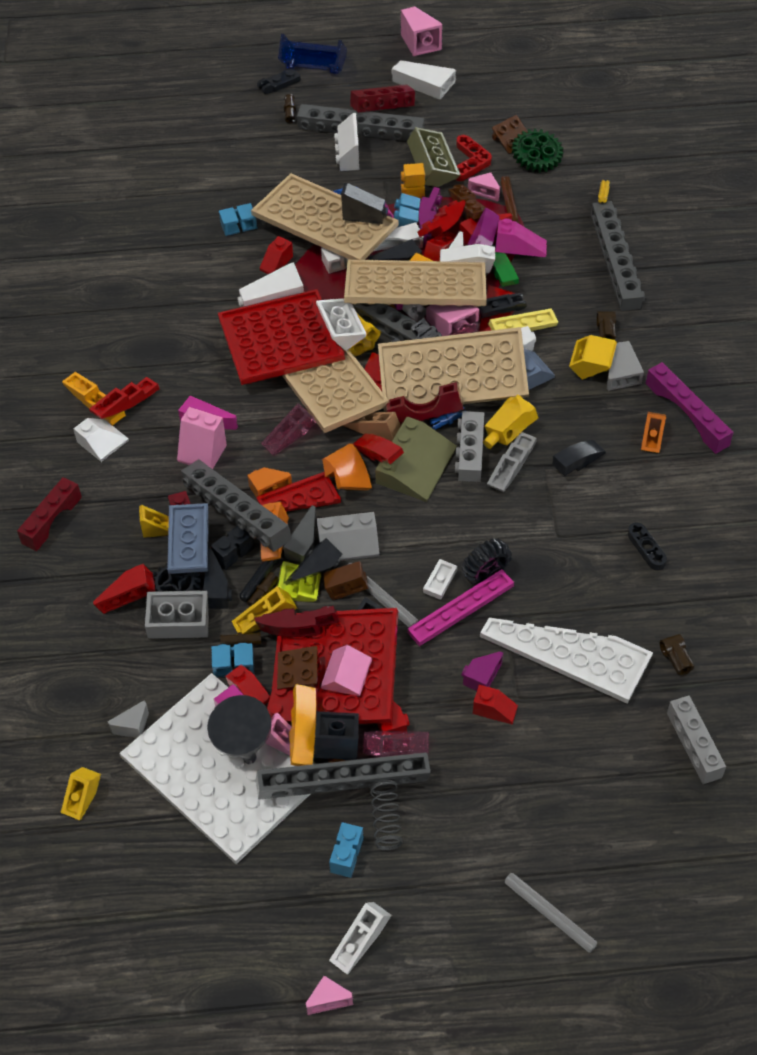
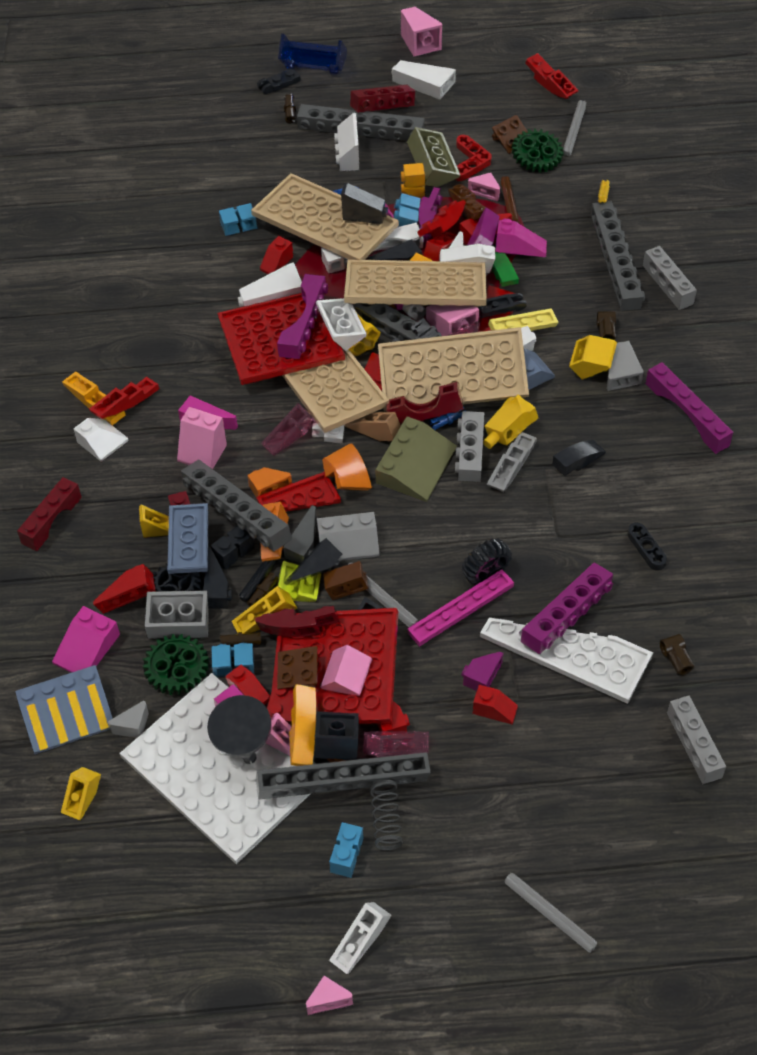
(64, 709): none -> sand blue slope
(86, 641): none -> dark pink slope
(192, 669): none -> dark green gear
(293, 339): none -> magenta arch
(334, 435): none -> white plate
(378, 448): red slope -> none
(440, 579): white plate -> none
(550, 79): none -> red slope
(567, 608): none -> magenta brick
(574, 128): none -> light grey axle
(653, 432): orange slope -> none
(669, 277): none -> light grey brick

